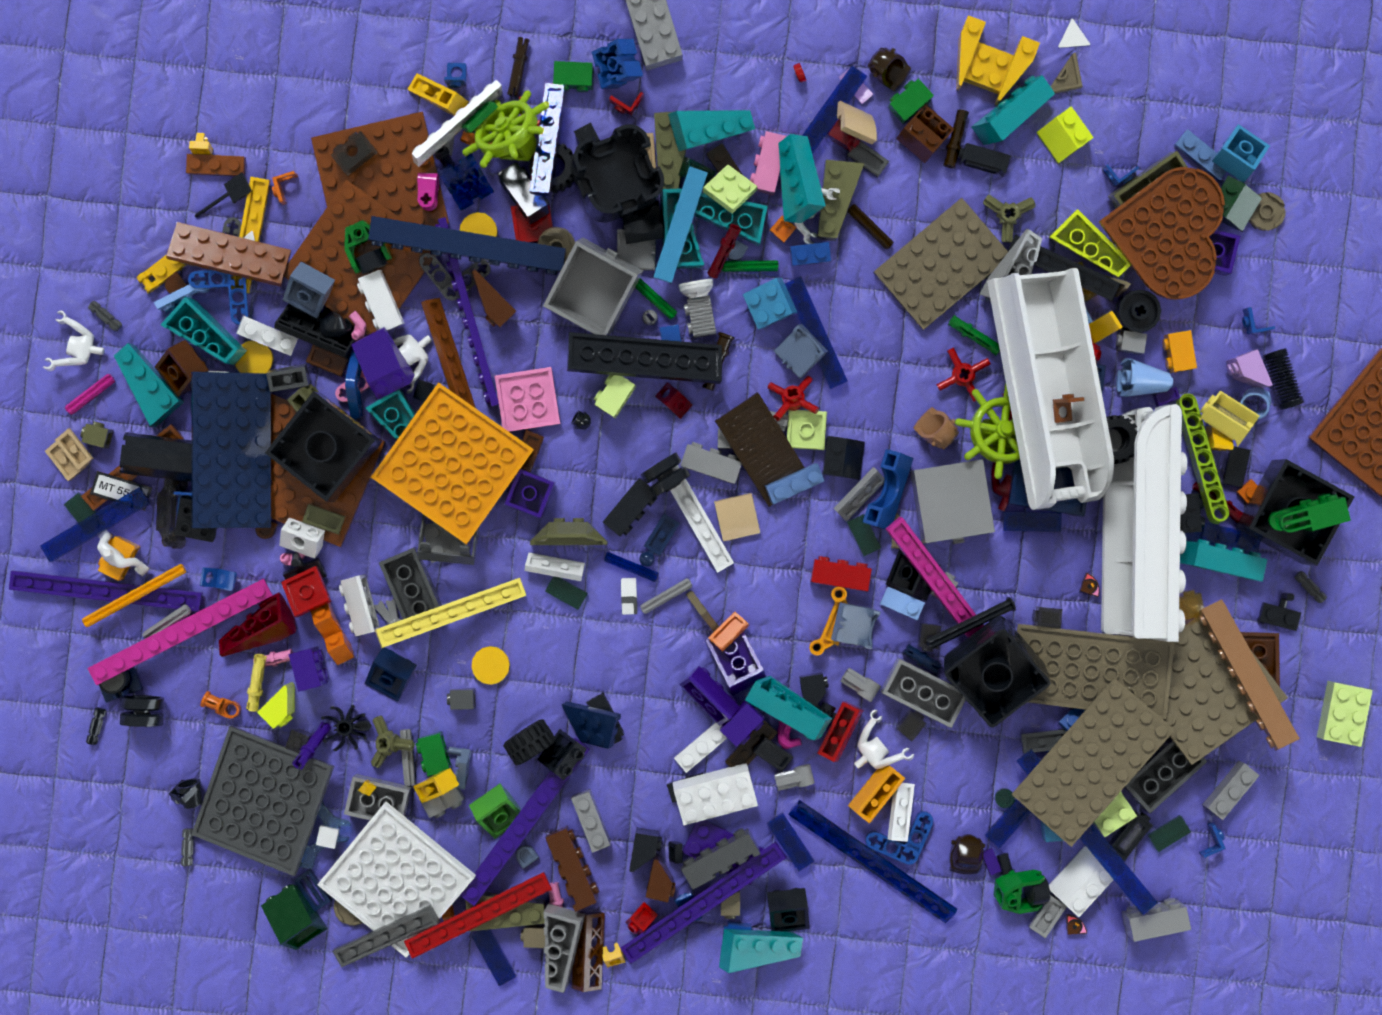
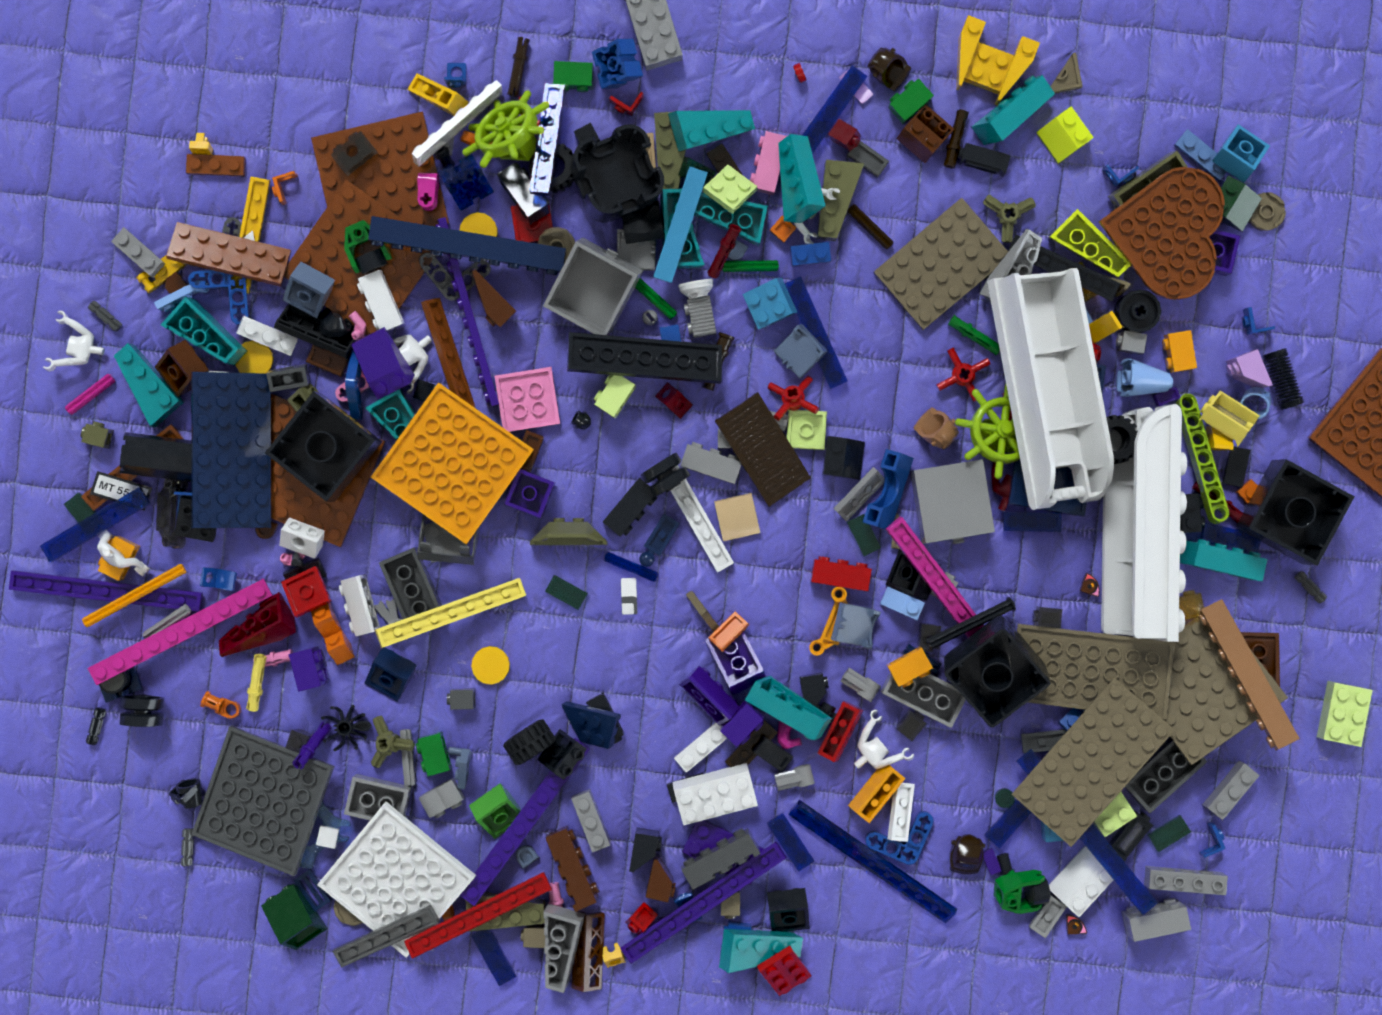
(69, 454): tan slope -> none
(138, 252): none -> light grey plate
(236, 188): black piece -> none
(280, 707): neon yellow slope -> none
(323, 519): olive tile -> none
(367, 788): yellow piece -> none
(436, 785): yellow slope -> none
(476, 119): green tile -> none
(554, 566): white plate -> none
(666, 596): light grey axle -> none
(675, 852): black tile -> none
(784, 971): none -> red plate
(794, 483): medium blue plate -> none
(857, 123): tan slope -> none
(909, 667): none -> light orange brick
(1065, 401): dark orange bracket -> none
(1073, 36): white sticker -> none
(1185, 880): none -> light grey brick
(1279, 614): black plate -> none
(1311, 514): green brick -> none

